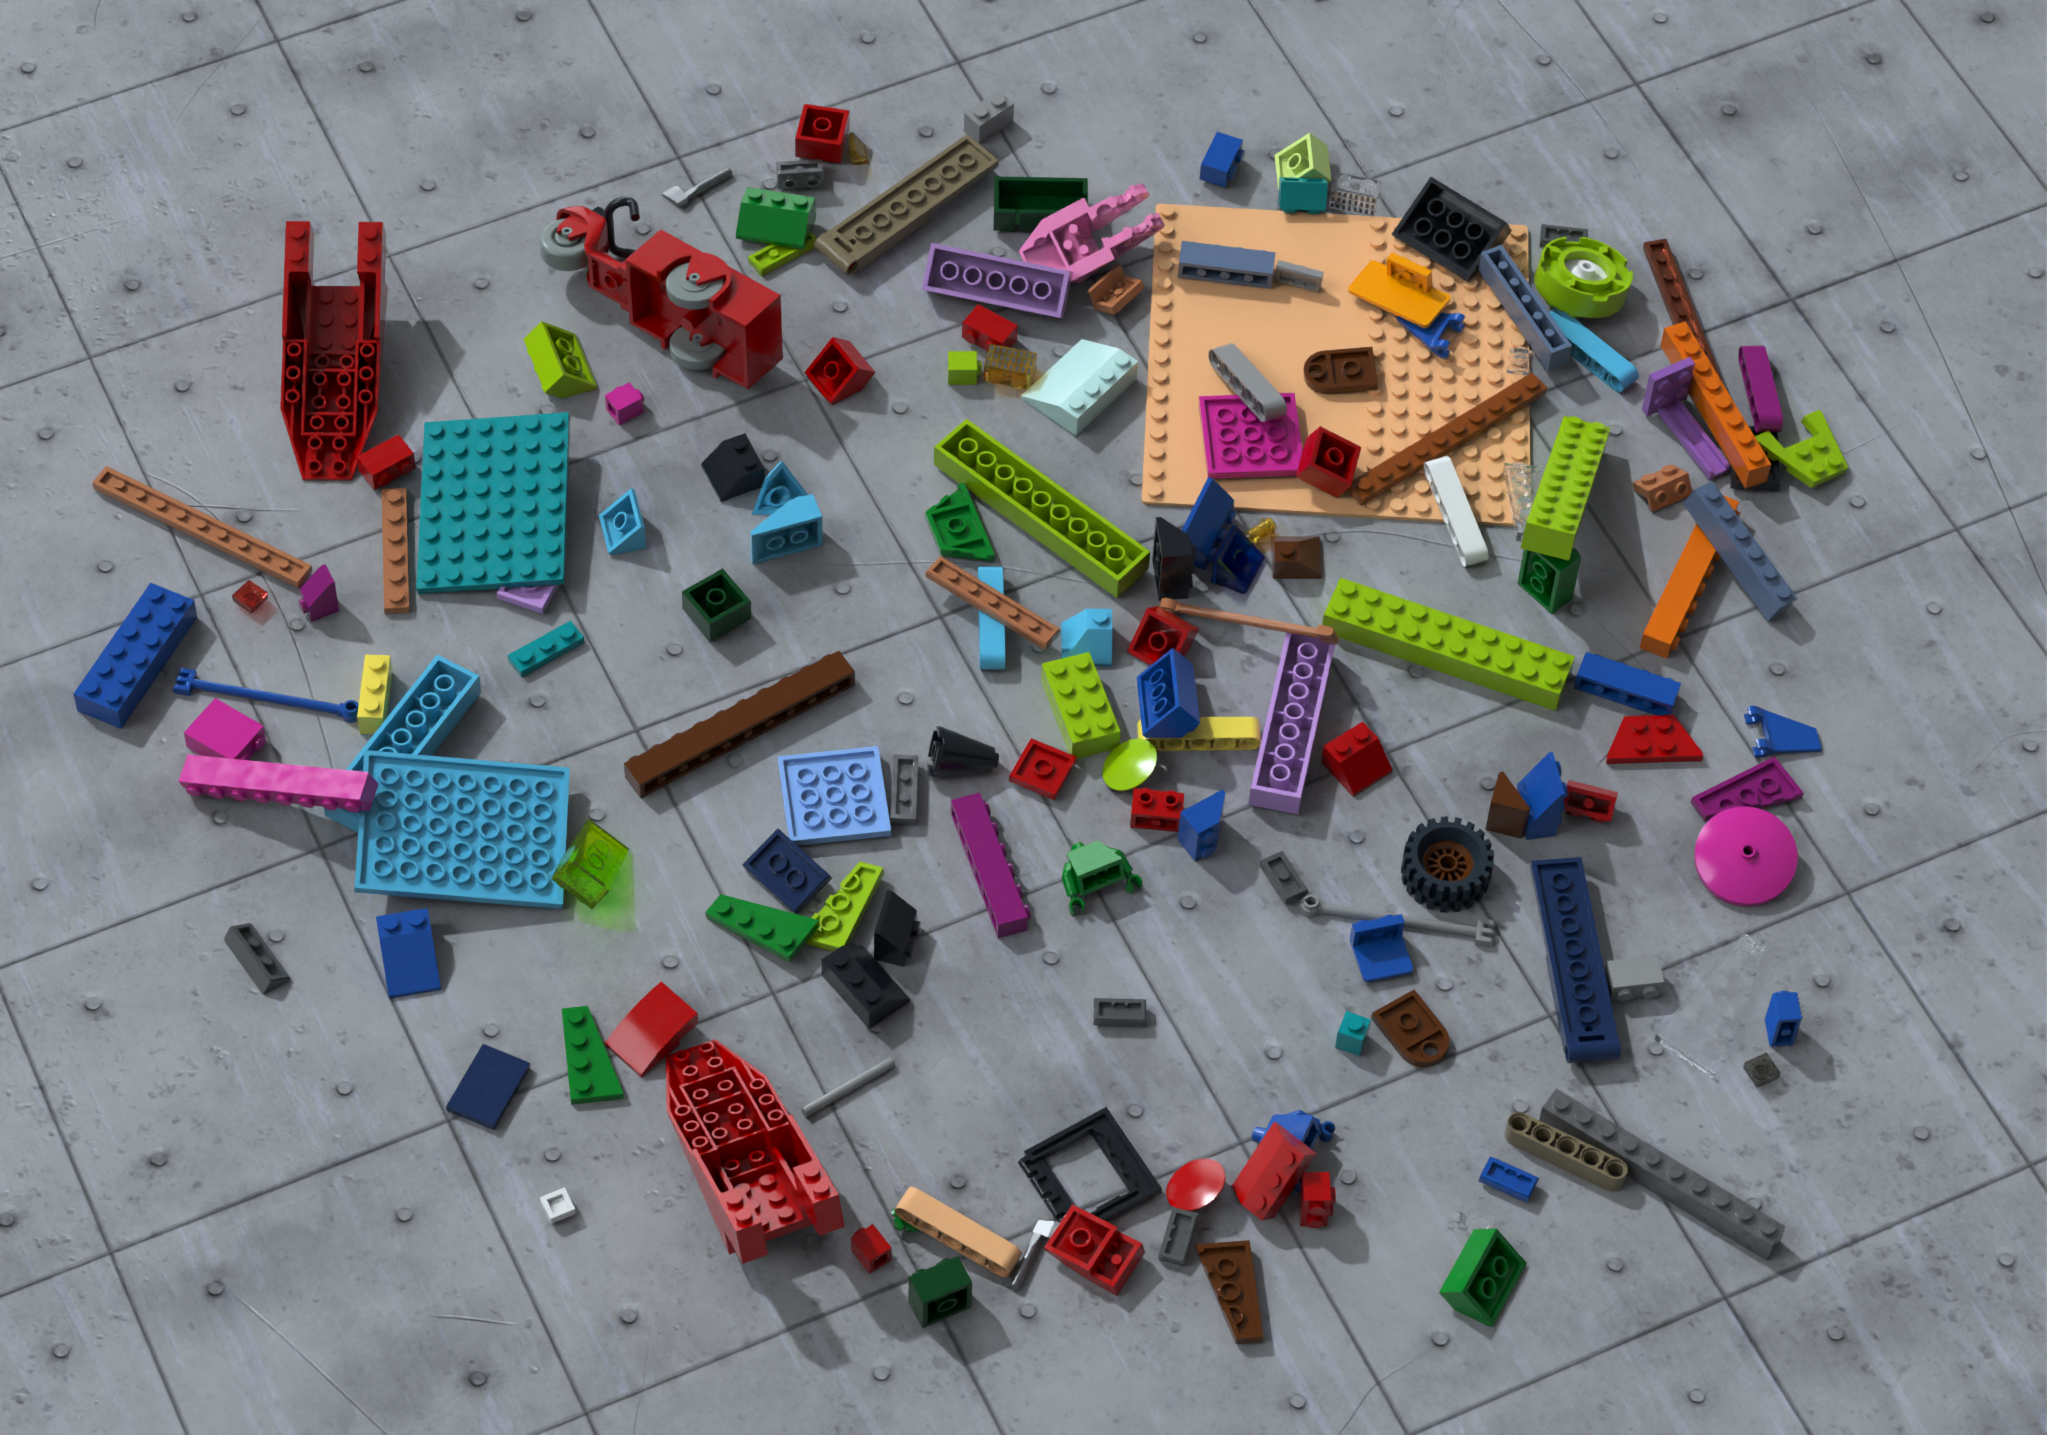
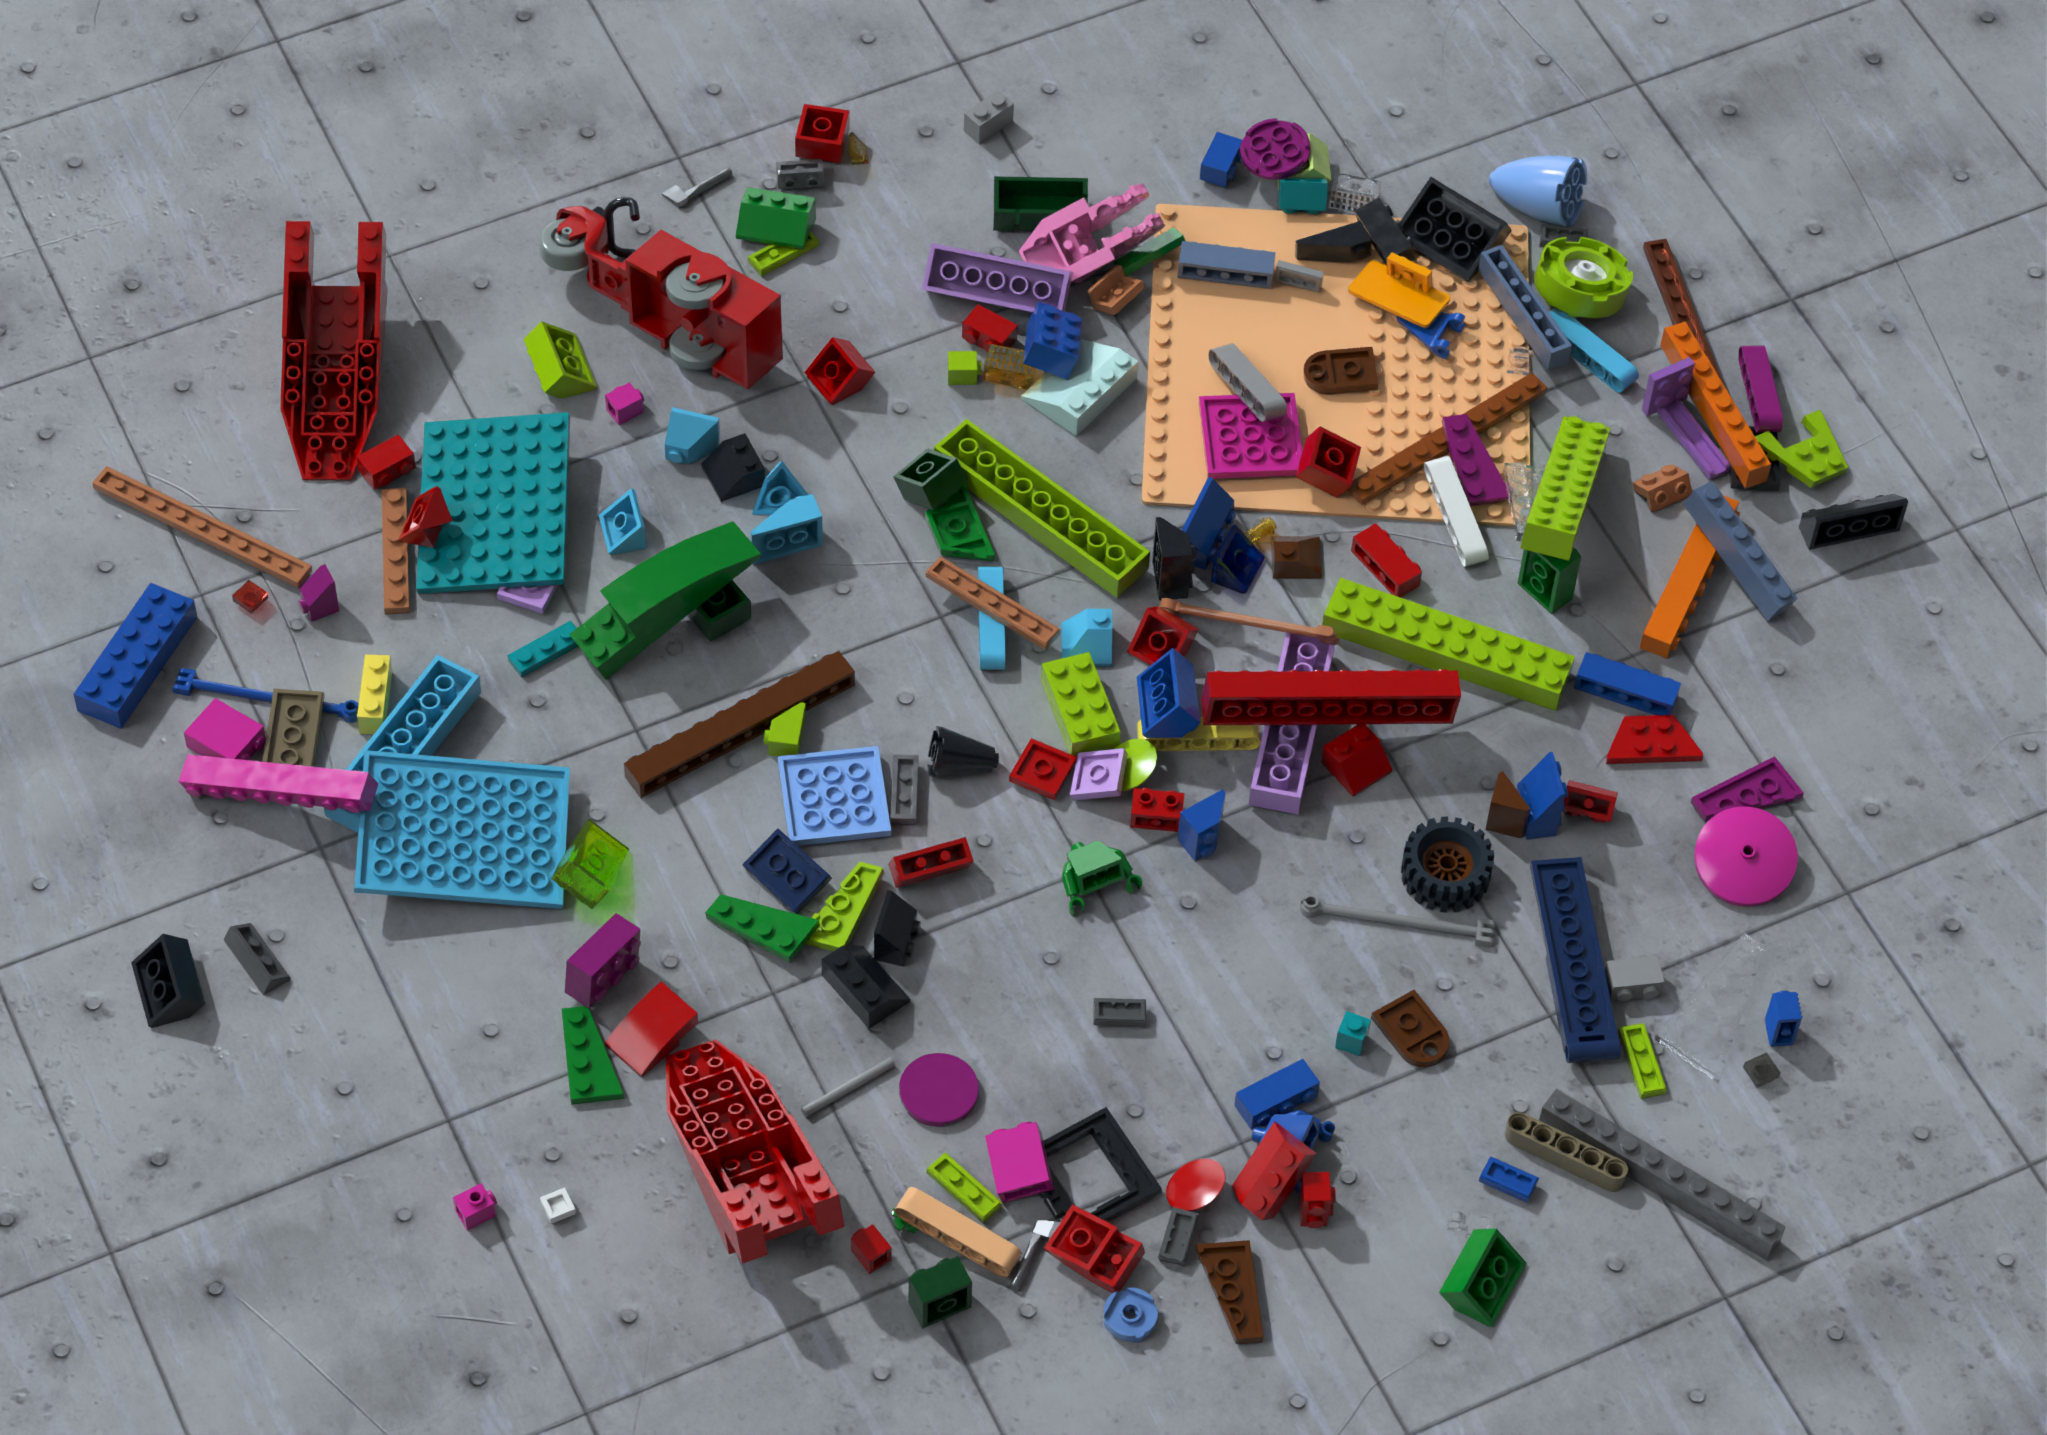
(167, 981): none -> black slope
(293, 727): none -> dark tan tile
(408, 953): blue slope -> none
(426, 519): none -> red slope
(475, 1206): none -> dark pink brick
(488, 1087): dark blue tile -> none
(602, 961): none -> magenta brick
(661, 594): none -> green slope
(690, 436): none -> medium azure slope
(786, 732): none -> lime slope
(905, 206): dark tan hinge -> none
(930, 479): none -> dark green brick
(930, 862): none -> red brick
(938, 1089): none -> magenta tile
(964, 1187): none -> lime tile
(989, 865): magenta brick -> none
(1019, 1162): none -> dark pink brick
(1052, 340): none -> blue brick
(1099, 774): none -> lavender plate
(1125, 1301): none -> medium blue plate
(1150, 251): none -> green tile
(1275, 149): none -> magenta tile
(1277, 1094): none -> blue brick
(1283, 877): dark grey plate -> none
(1330, 697): none -> red brick
(1336, 245): none -> black slope
(1380, 948): blue bracket -> none
(1385, 232): none -> black brick
(1386, 561): none -> red brick
(1473, 463): none -> magenta wing
(1543, 187): none -> light blue cylinder
(1642, 1060): none -> lime tile
(1781, 734): blue flag -> none
(1853, 520): none -> black slope

